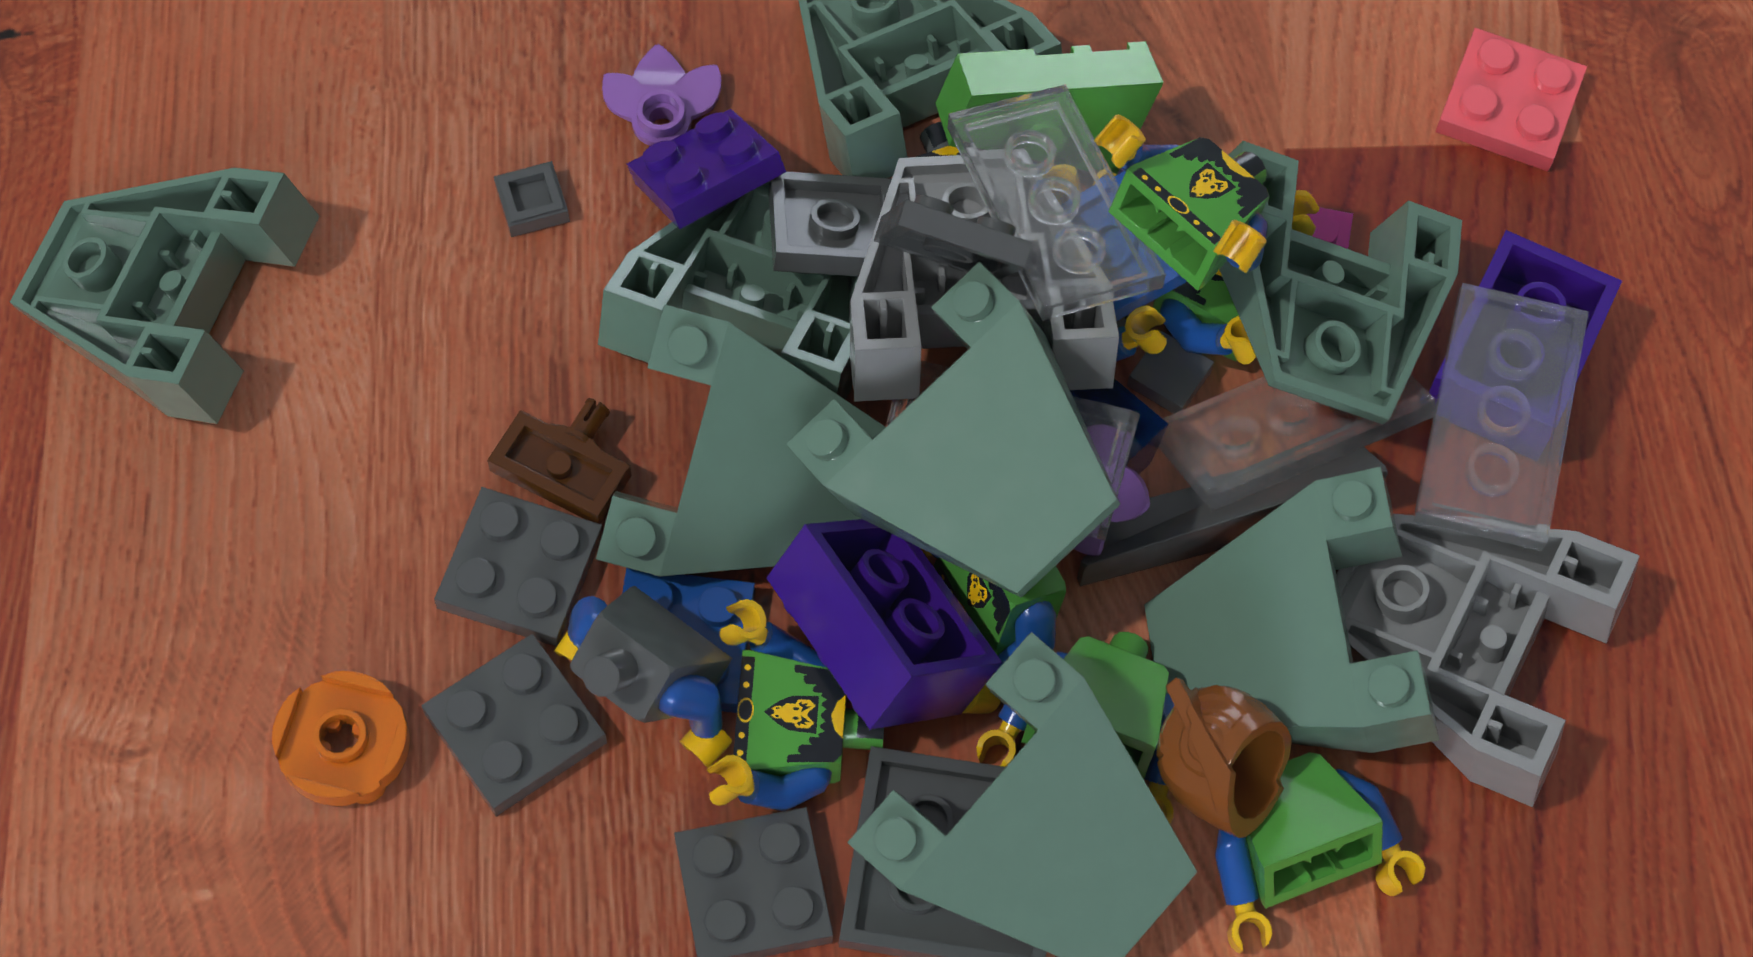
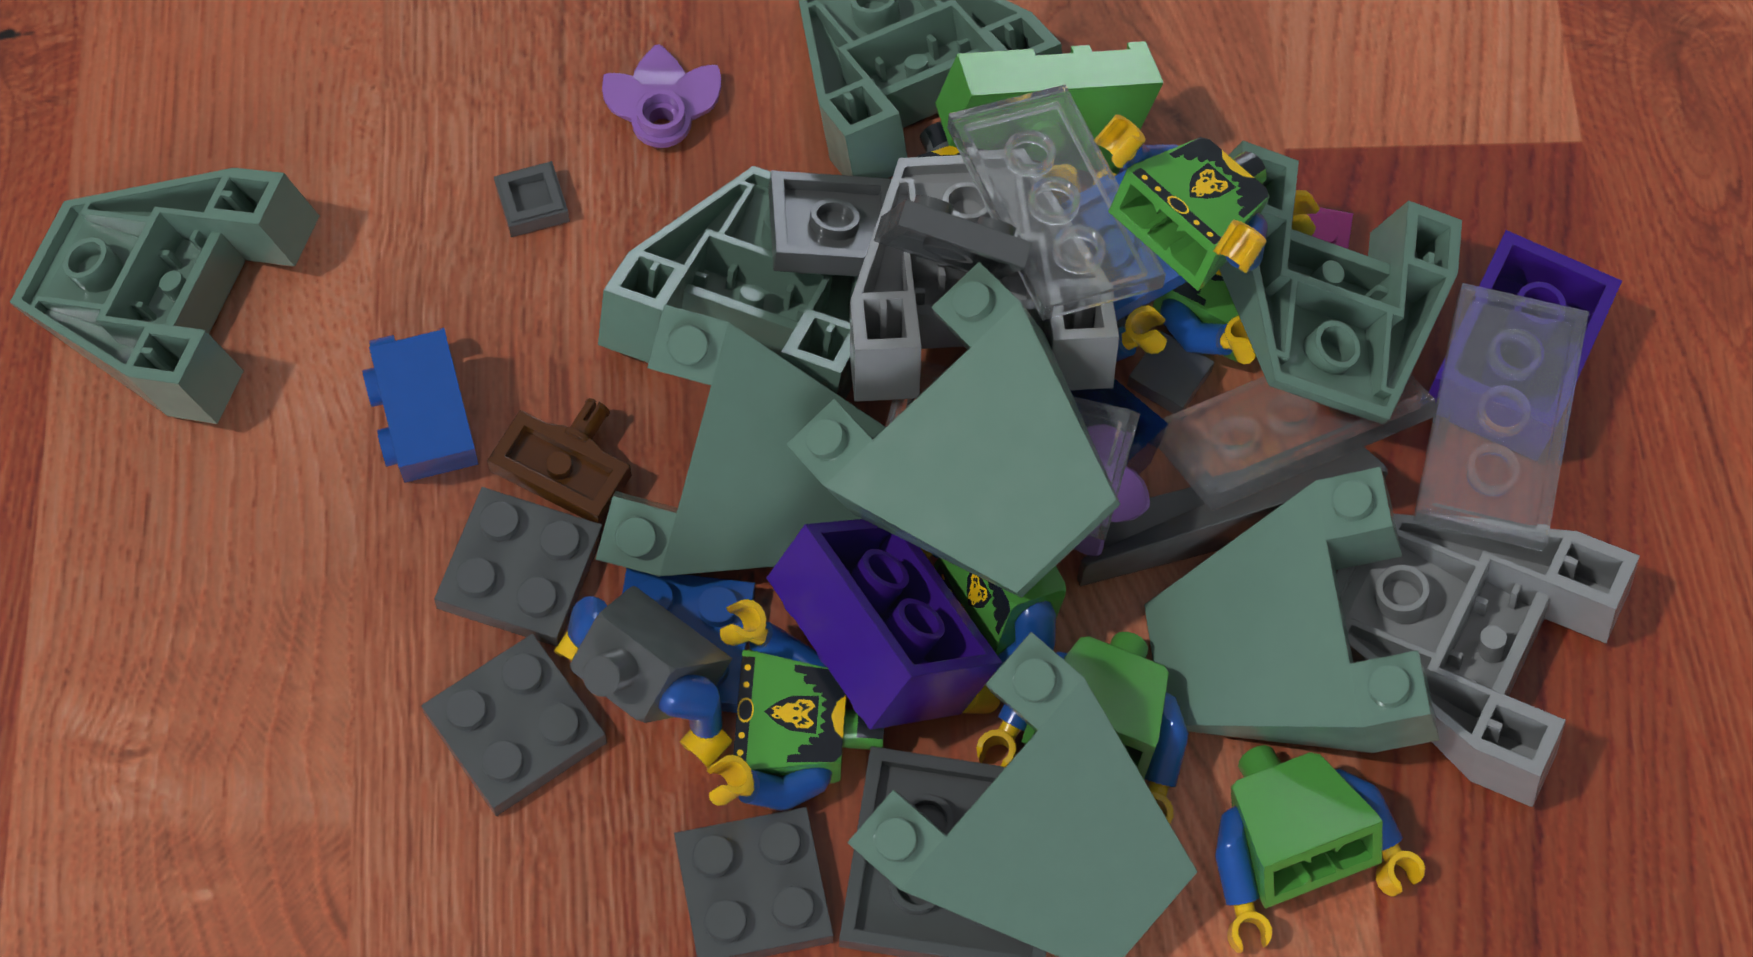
(323, 707): orange plate -> none
(421, 404): none -> blue hinge
(705, 167): dark purple plate -> none
(1223, 755): dark orange helmet -> none
(1511, 99): coral plate -> none

